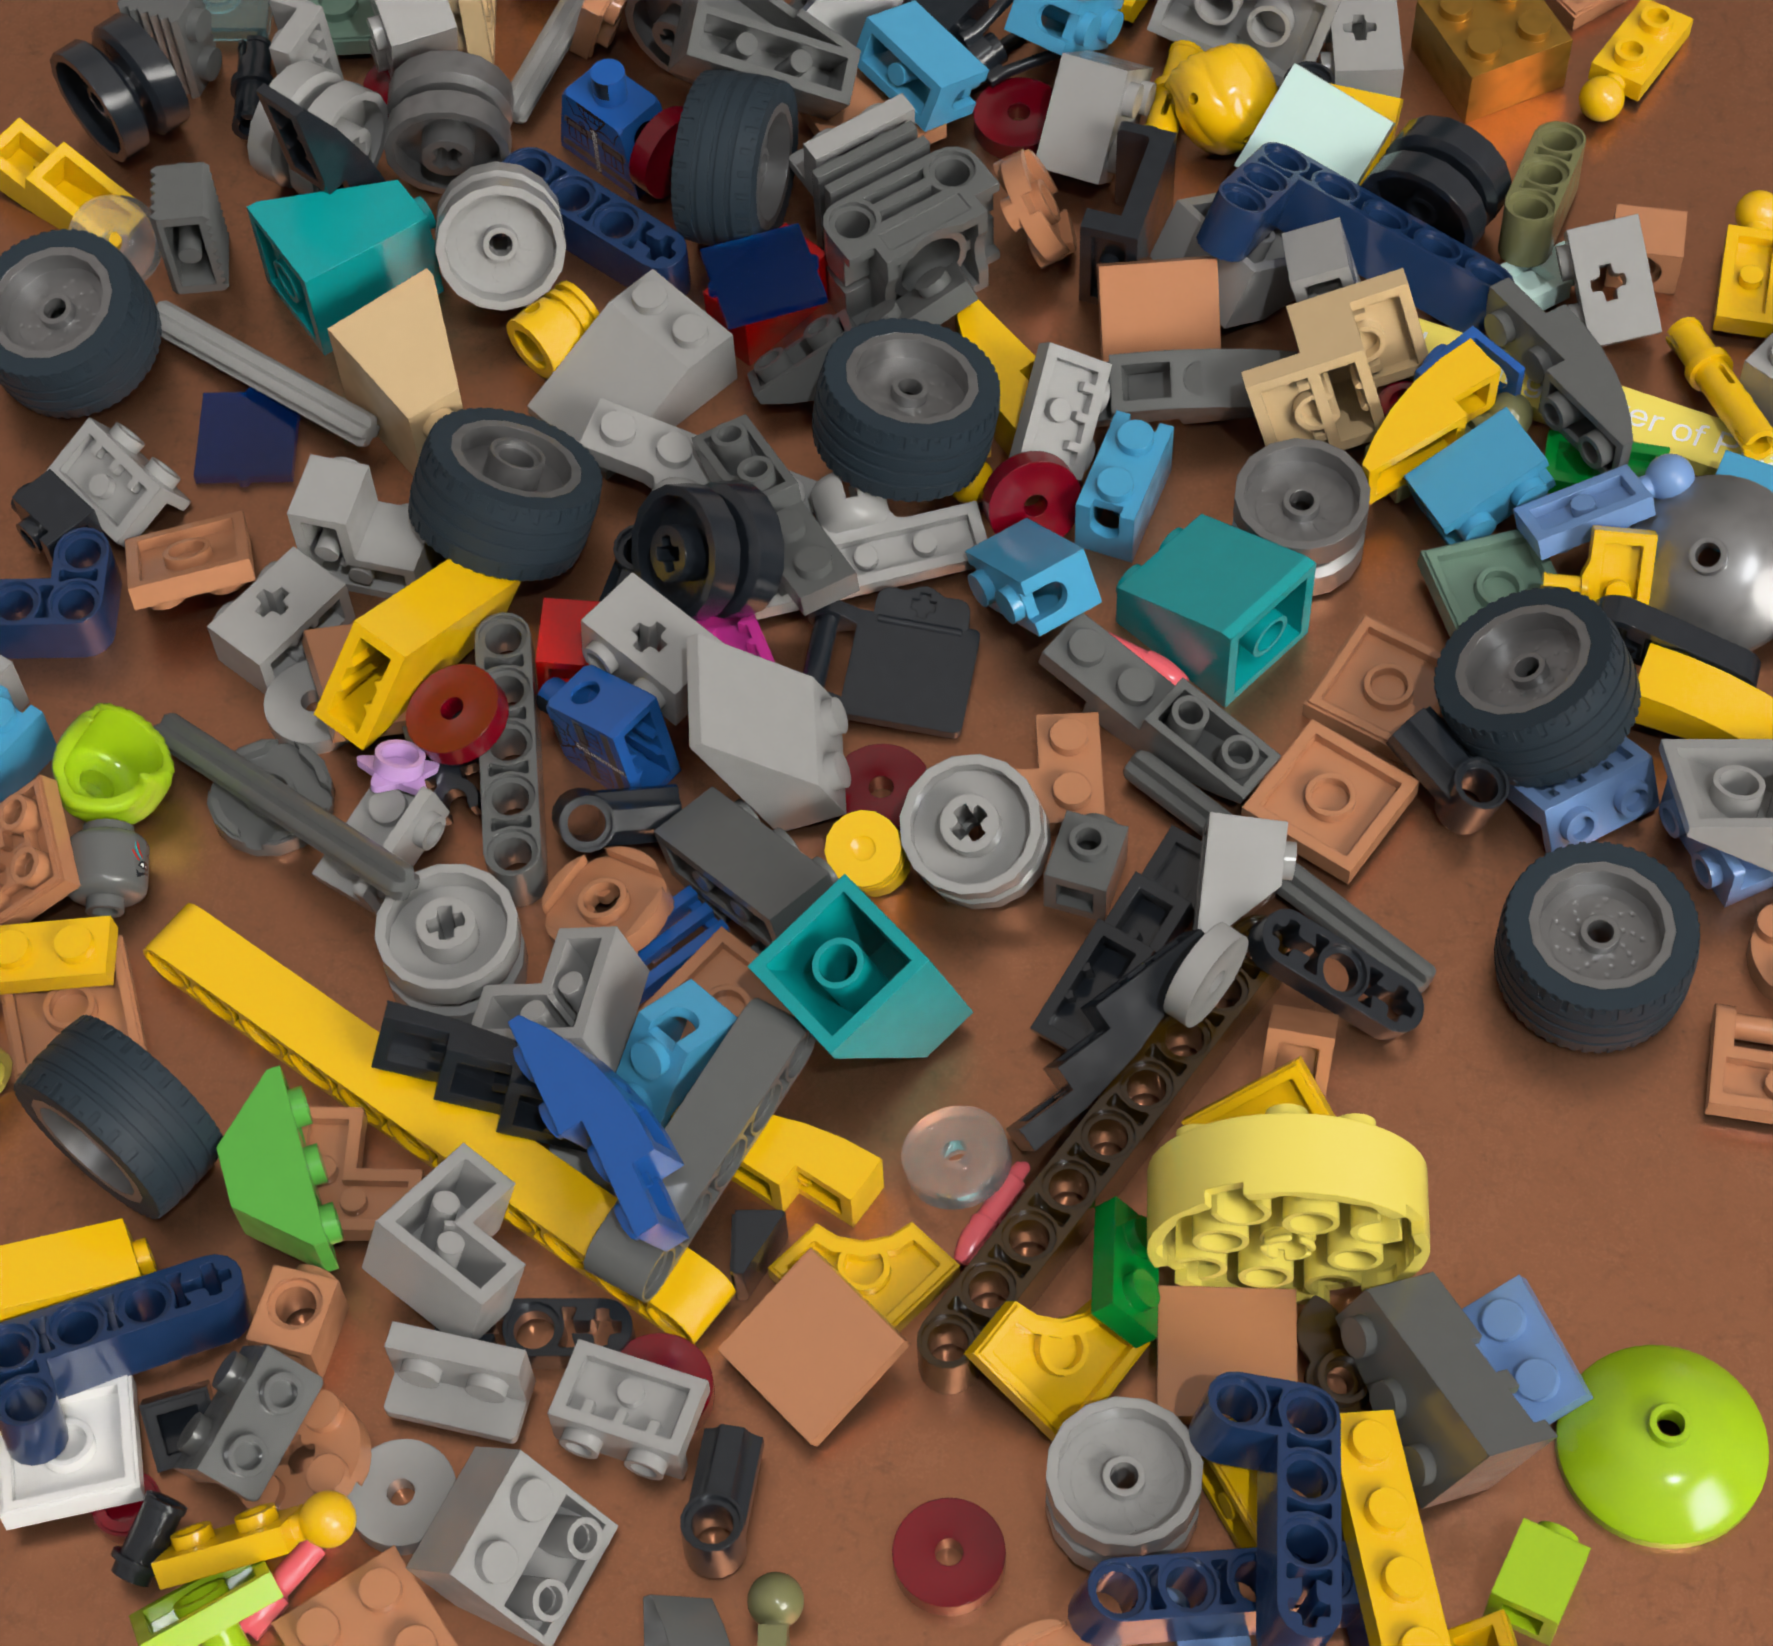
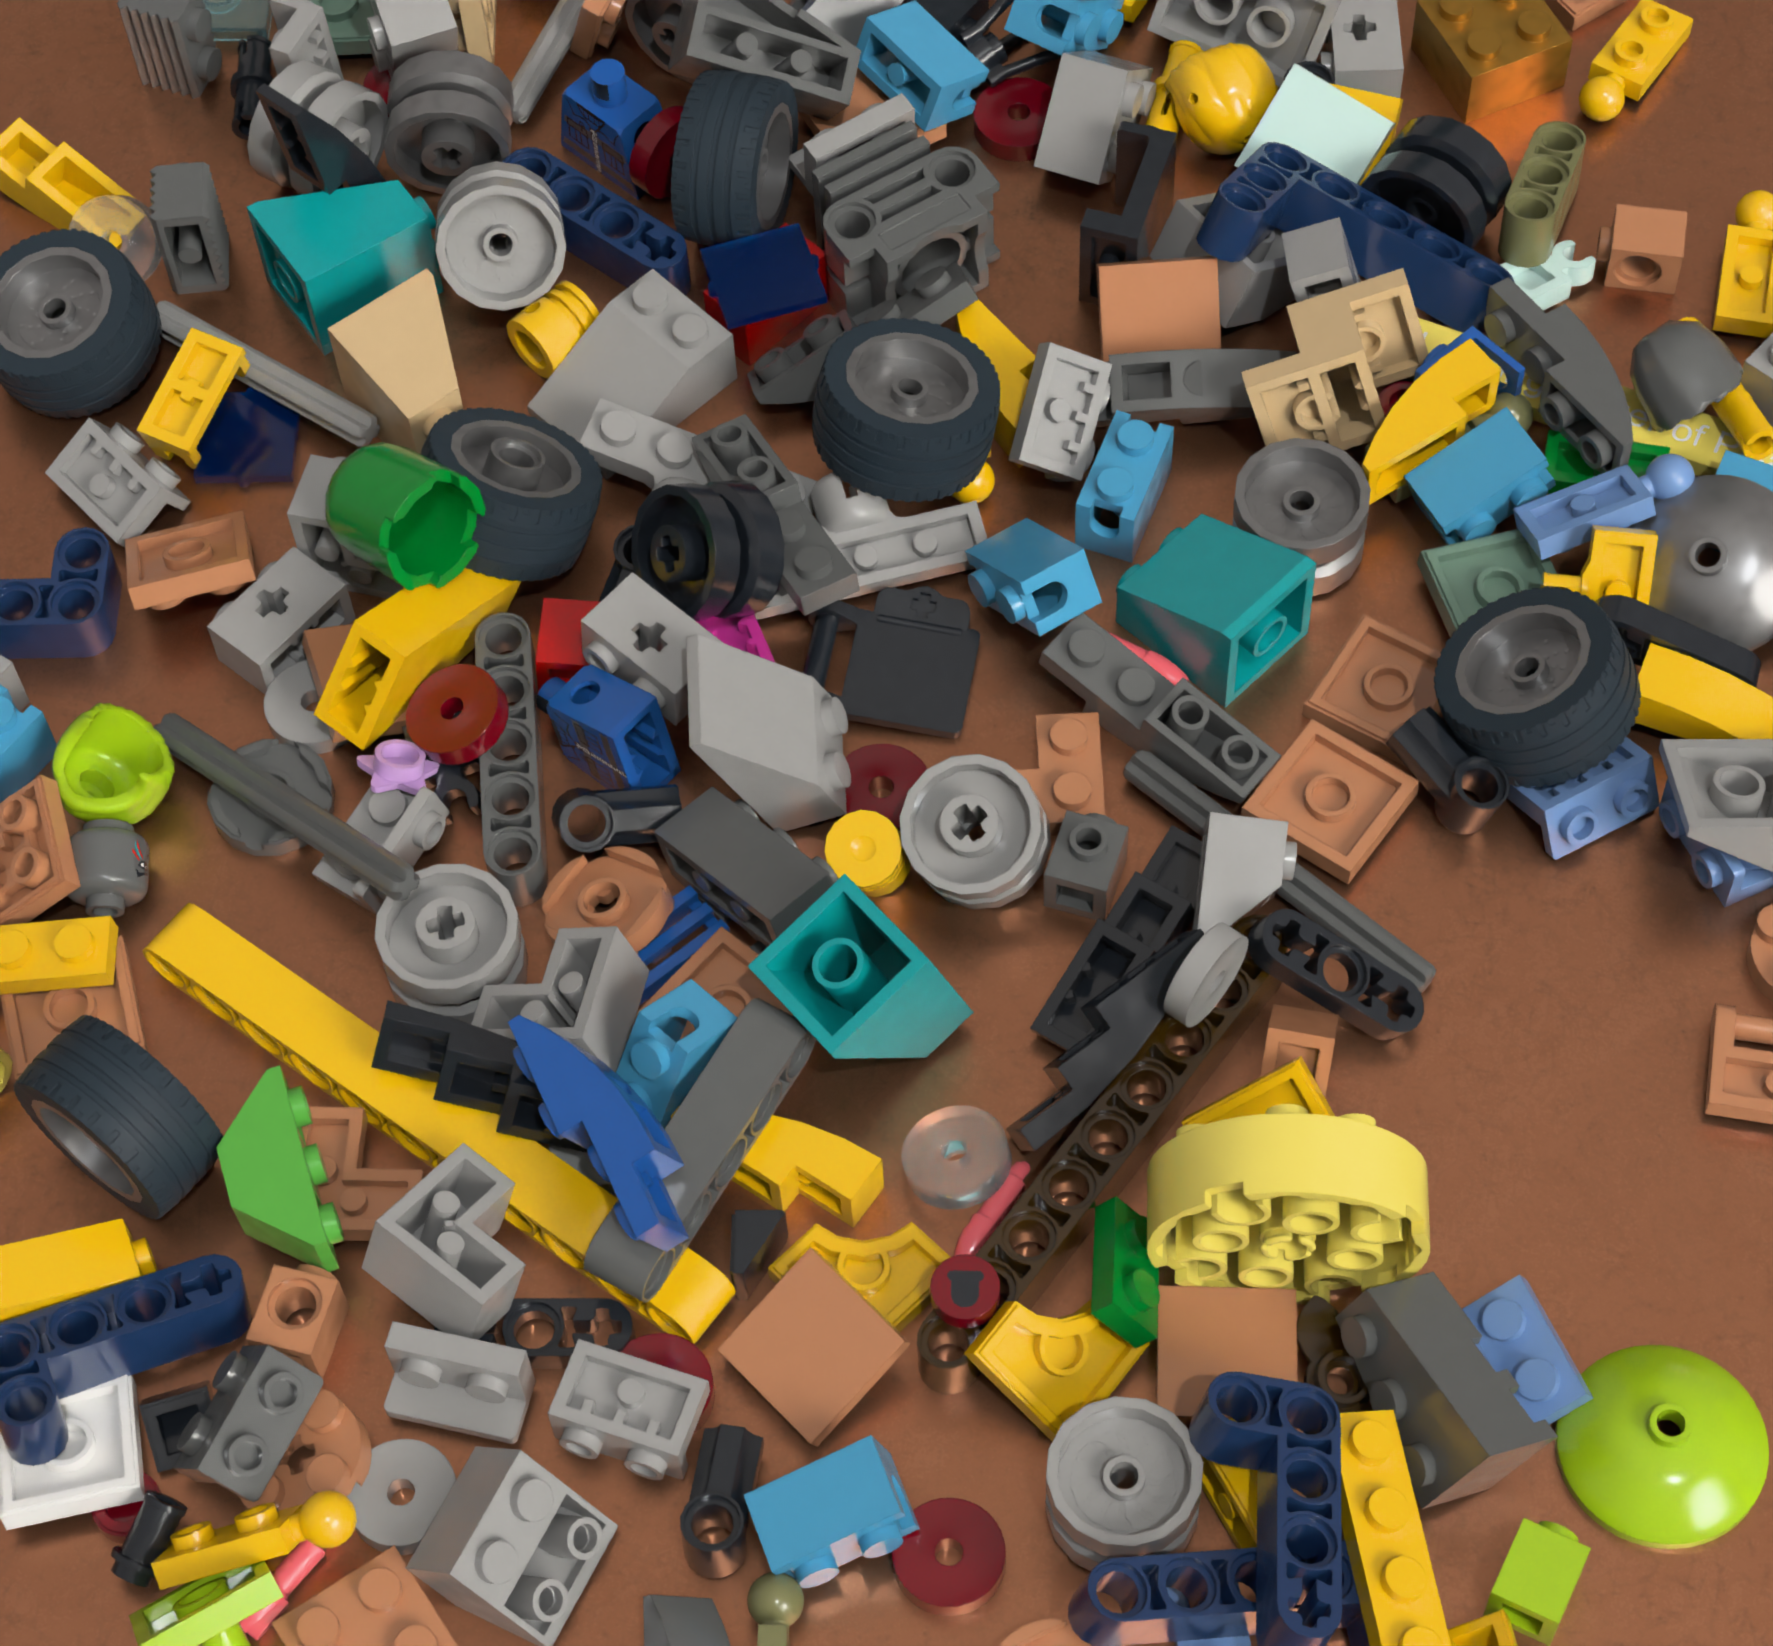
(49, 511): black brick -> none
(120, 86): black wheel -> none
(191, 395): none -> yellow hinge
(404, 514): none -> green cylinder
(832, 1513): none -> dark azure brick
(965, 1291): none -> dark red tile
(1026, 476): dark red piece -> none
(1034, 207): nougat plate -> none
(1596, 947): wheel -> none
(1622, 250): light grey brick -> none
(1681, 372): none -> dark grey hair

